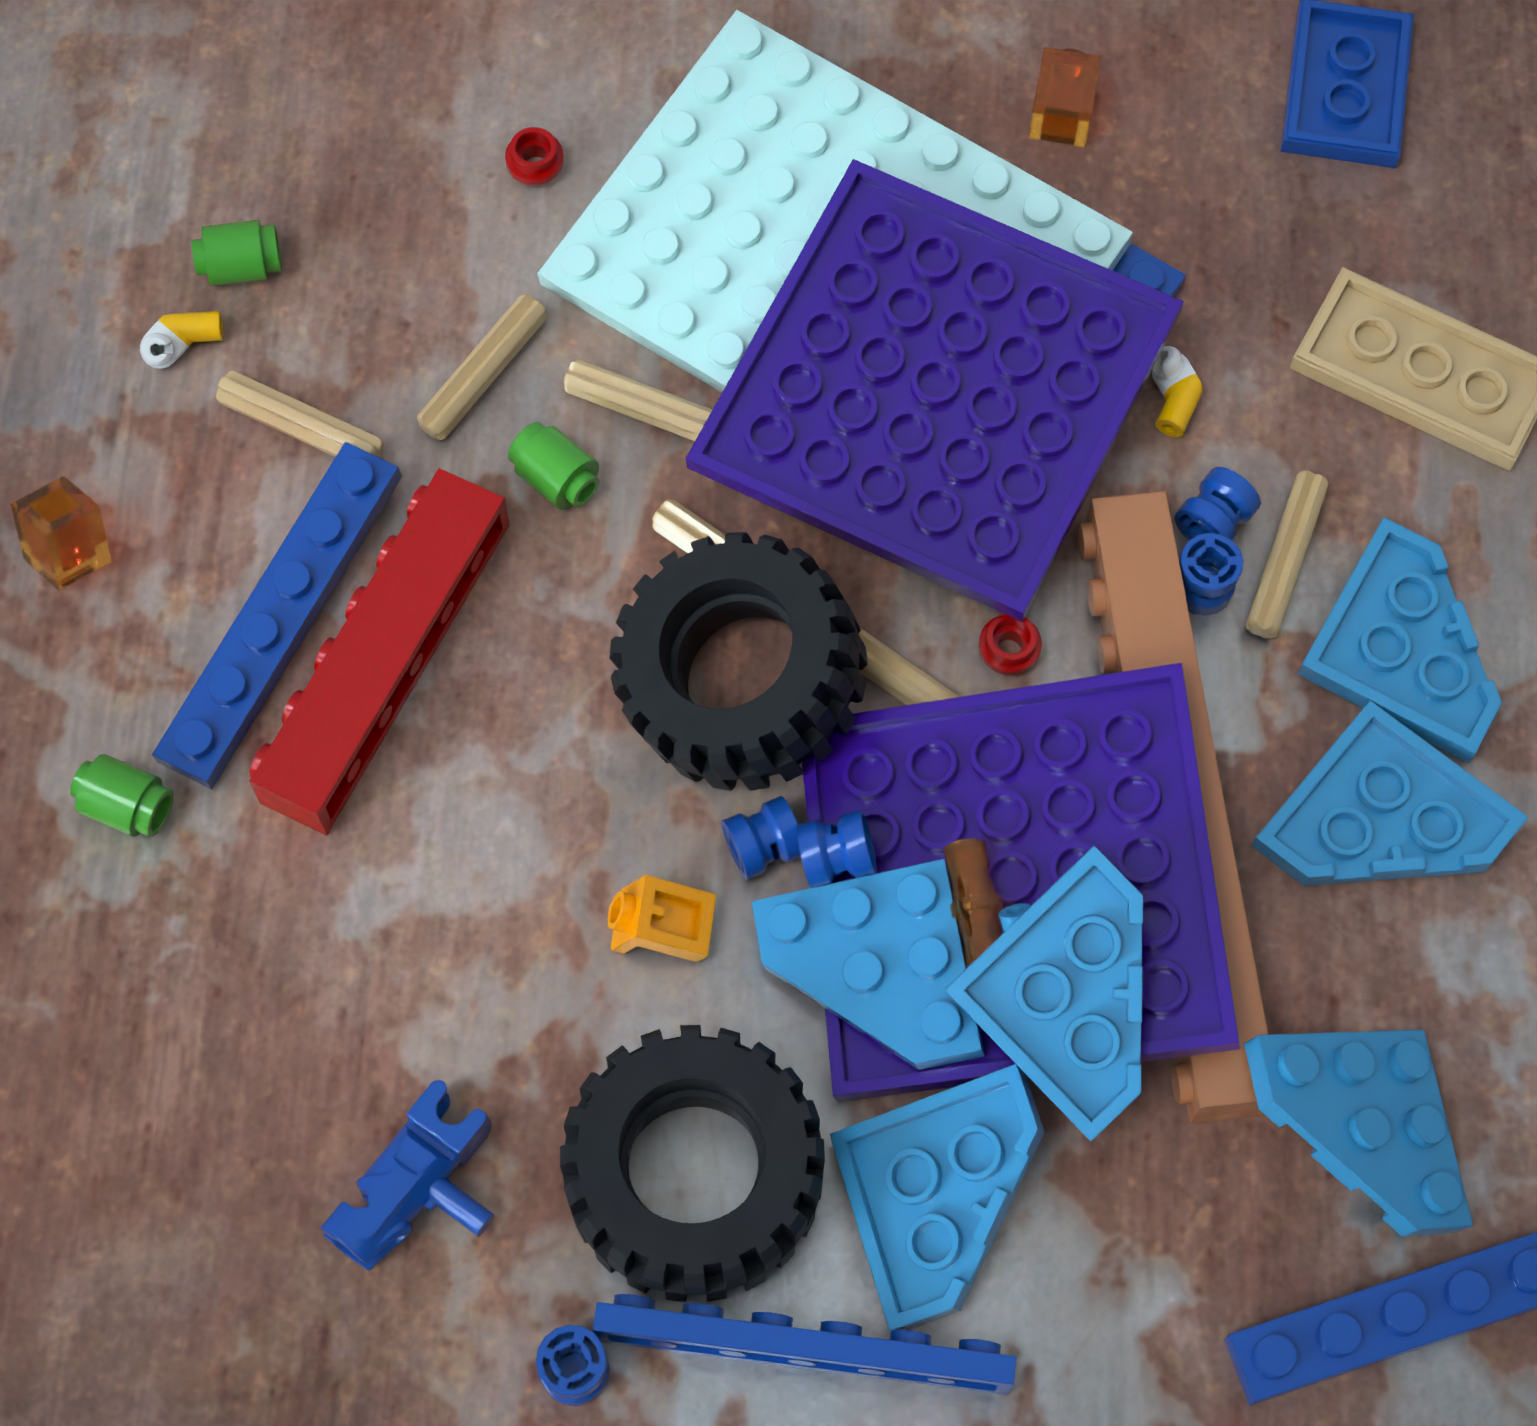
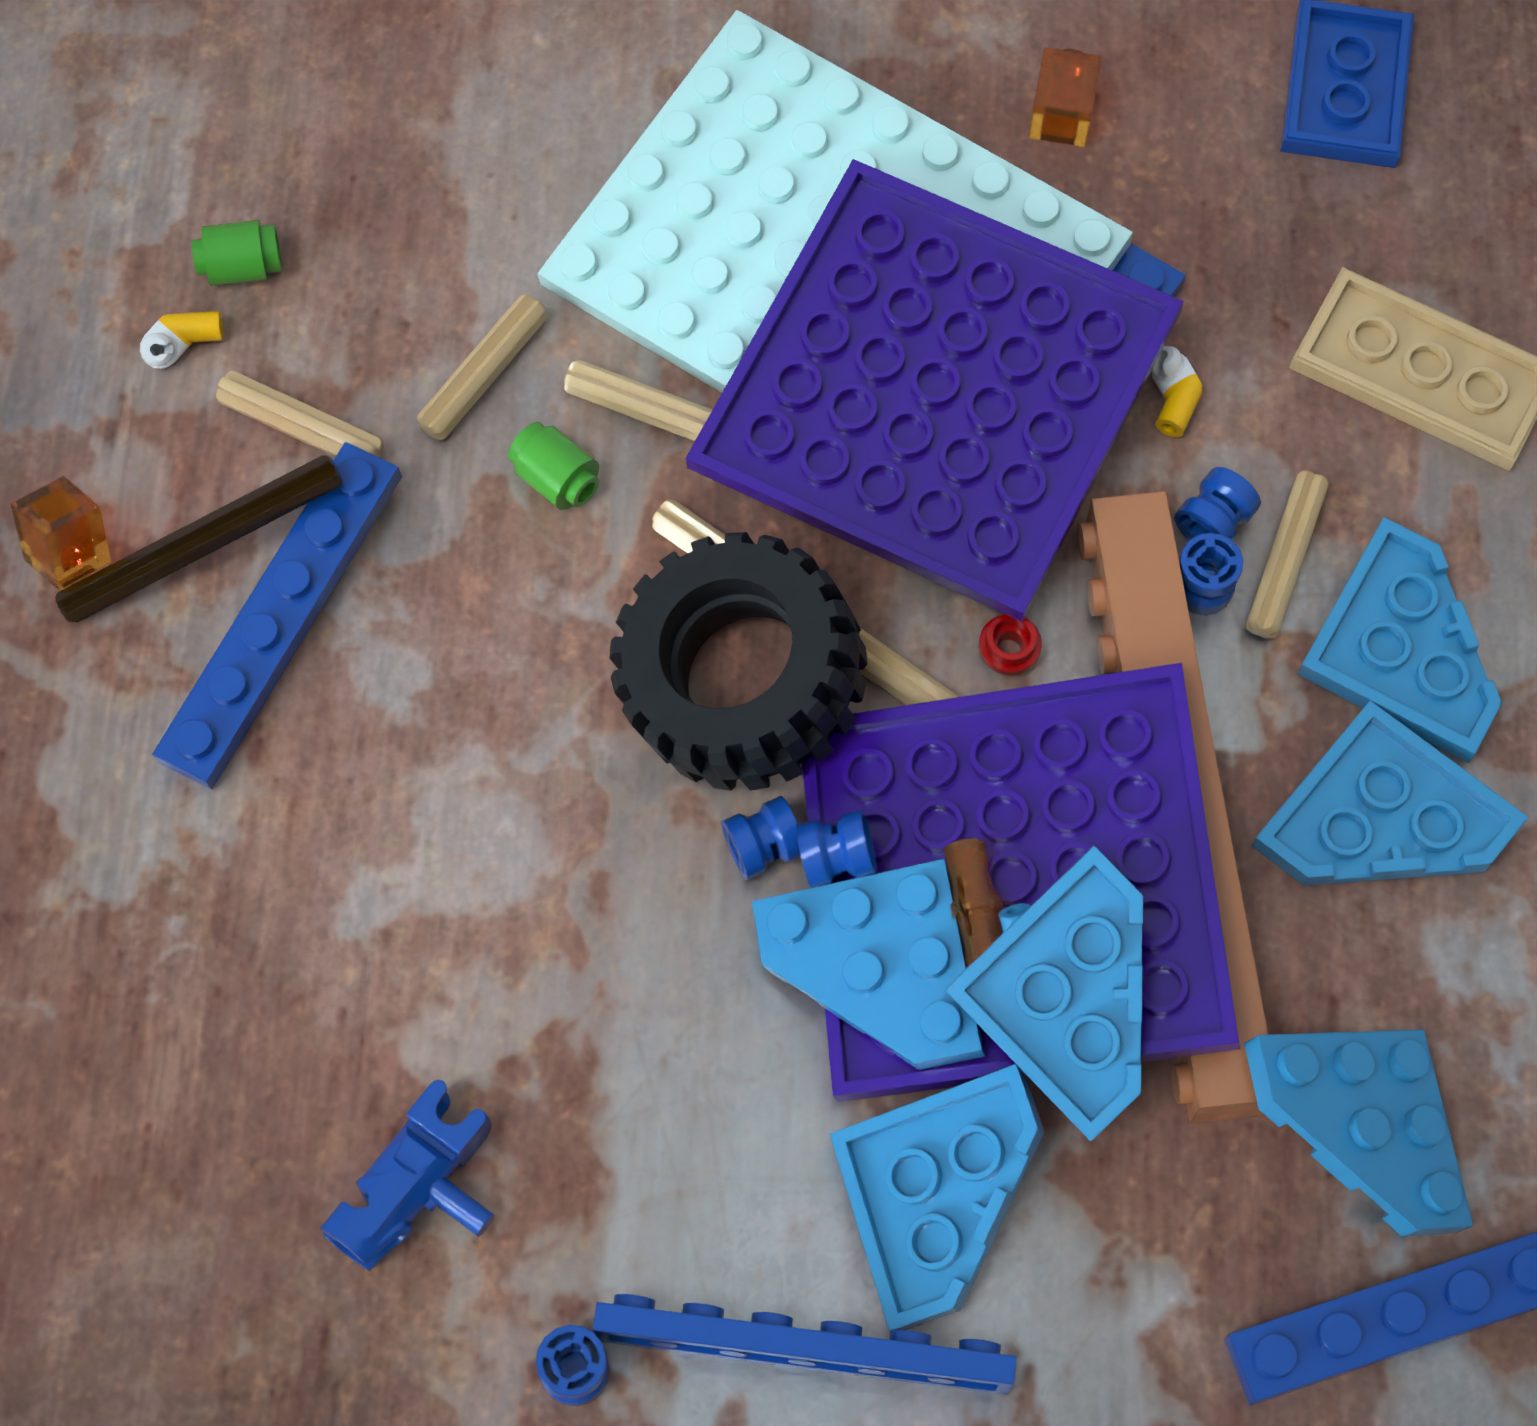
(121, 796): bright green brick -> none
(198, 539): none -> dark brown axle
(379, 652): red brick -> none
(534, 143): red plate -> none
(662, 918): light orange bracket -> none
(673, 1076): black tyre -> none

